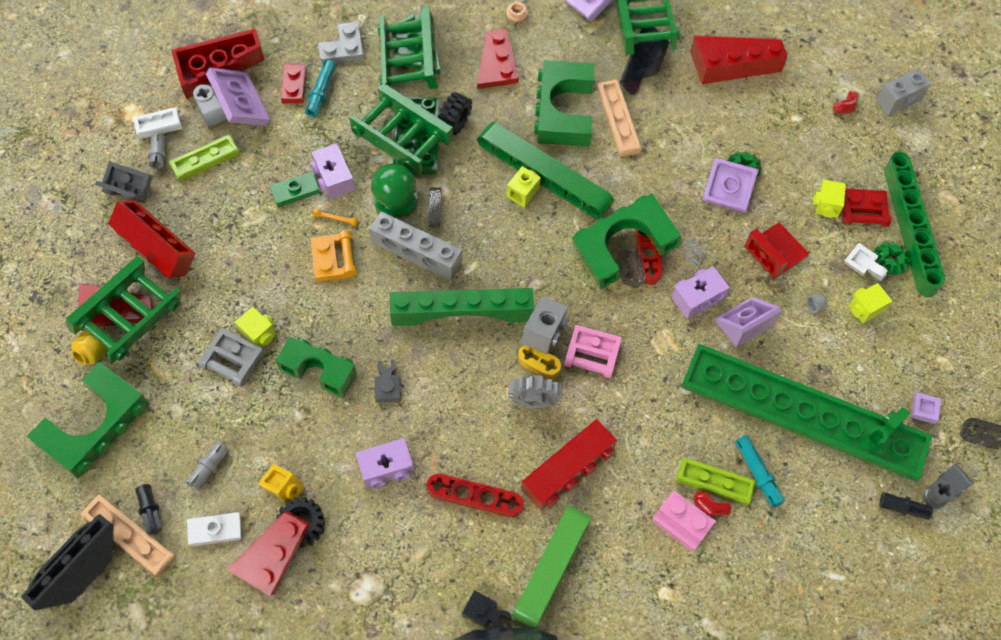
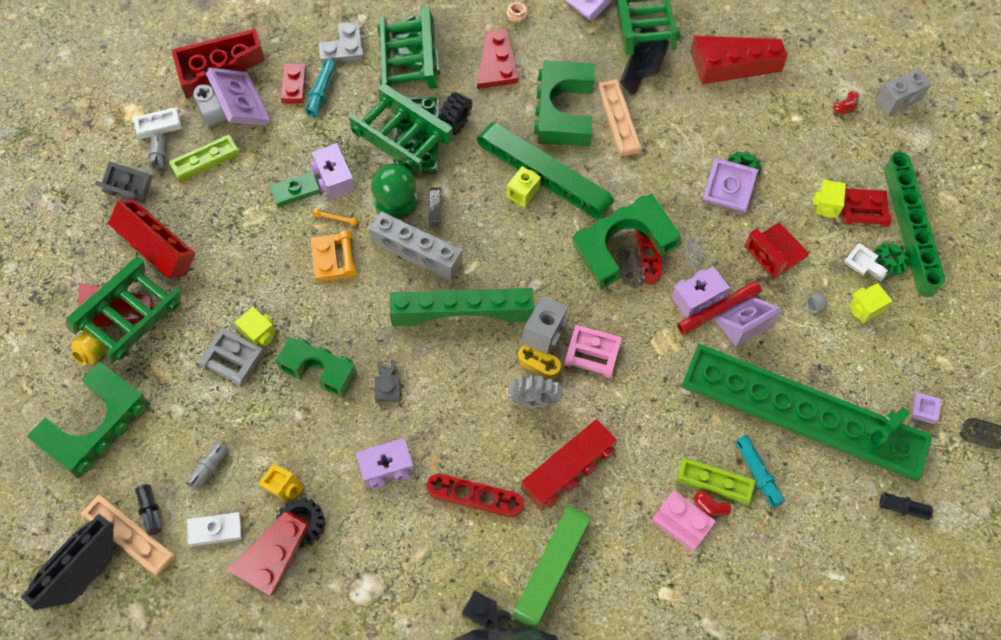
(697, 319): none -> red piece
(948, 486): dark grey piece -> none

